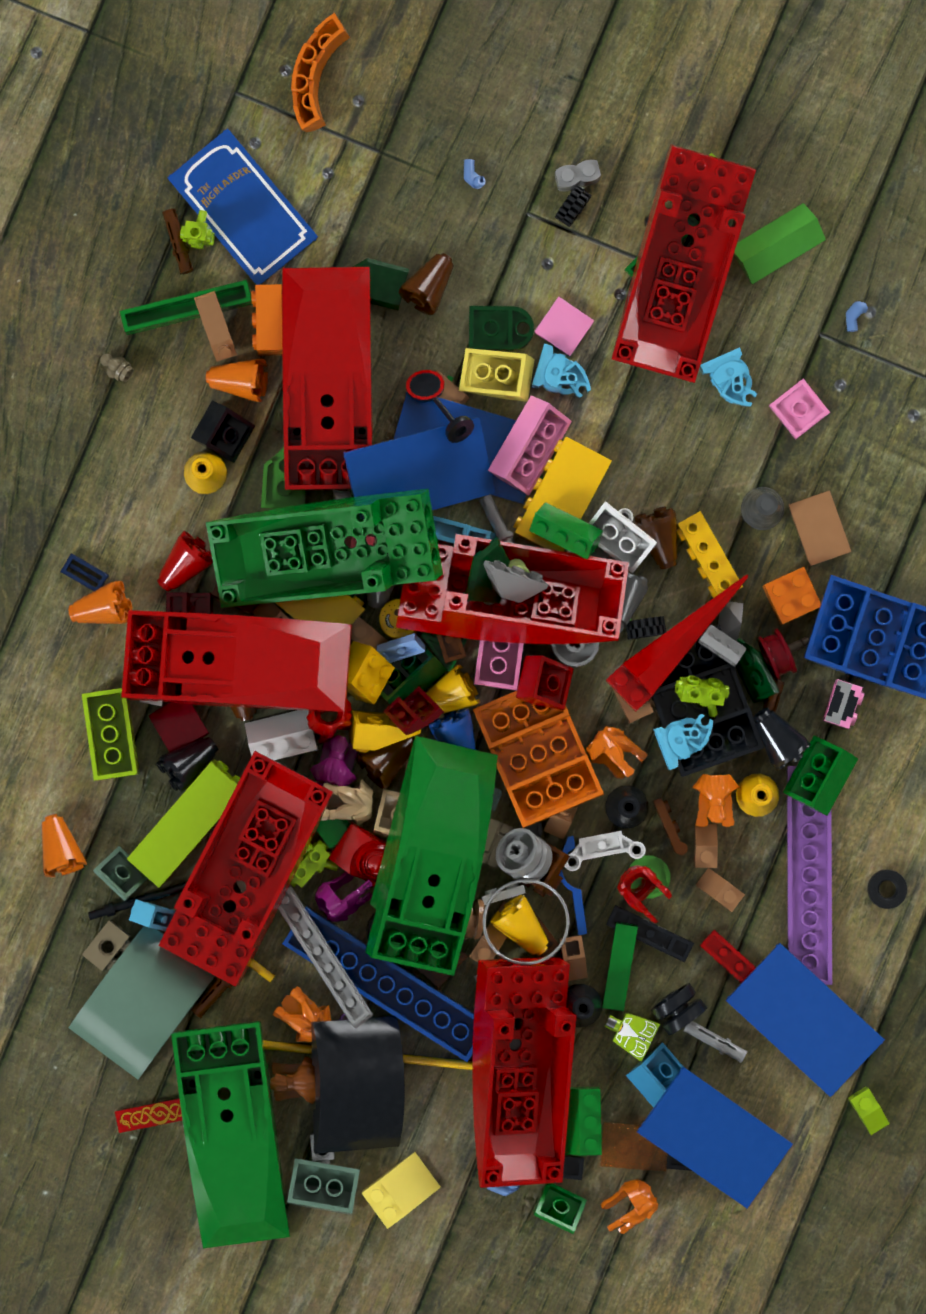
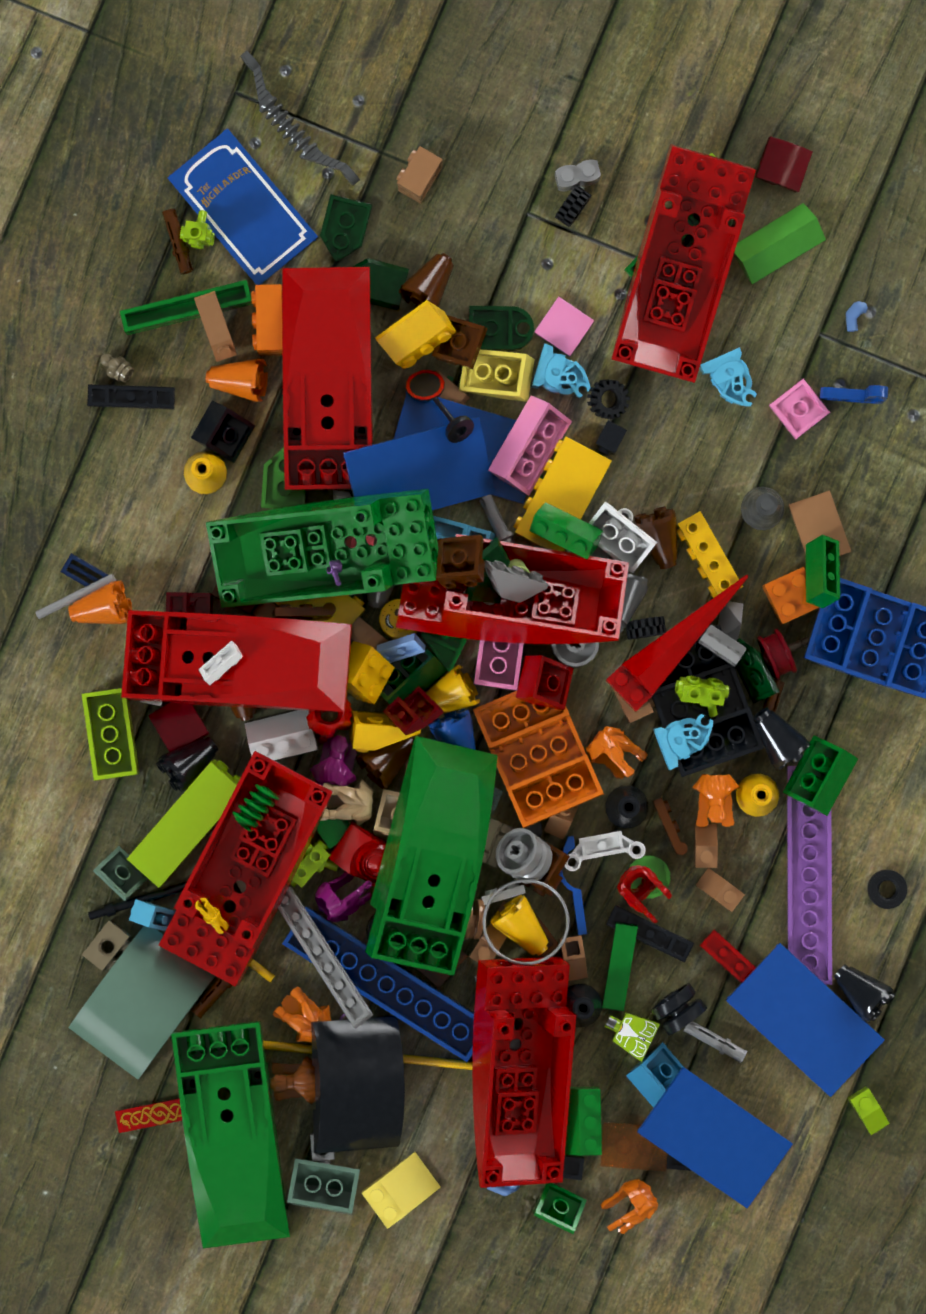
(59, 848): orange cone -> none
(74, 596): none -> light grey bar
(131, 397): none -> black plate
(184, 561): red cone -> none
(211, 915): none -> yellow pin
(220, 663): none -> white plate
(255, 807): none -> green piece
(304, 612): none -> reddish brown plate
(309, 68): orange brick -> none
(309, 152): none -> dark grey piece
(336, 567): none -> medium lavender hand
(344, 225): none -> dark green tile
(416, 334): none -> yellow slope
(420, 174): none -> medium nougat brick
(451, 648): reddish brown plate -> none
(460, 561): none -> reddish brown plate
(463, 345): none -> reddish brown plate
(471, 176): medium blue arm -> none
(596, 399): none -> black tyre
(610, 438): none -> black brick
(783, 164): none -> dark red slope
(822, 571): none -> green brick
(842, 704): brick -> none
(864, 992): none -> black cone
(872, 394): none -> blue beam

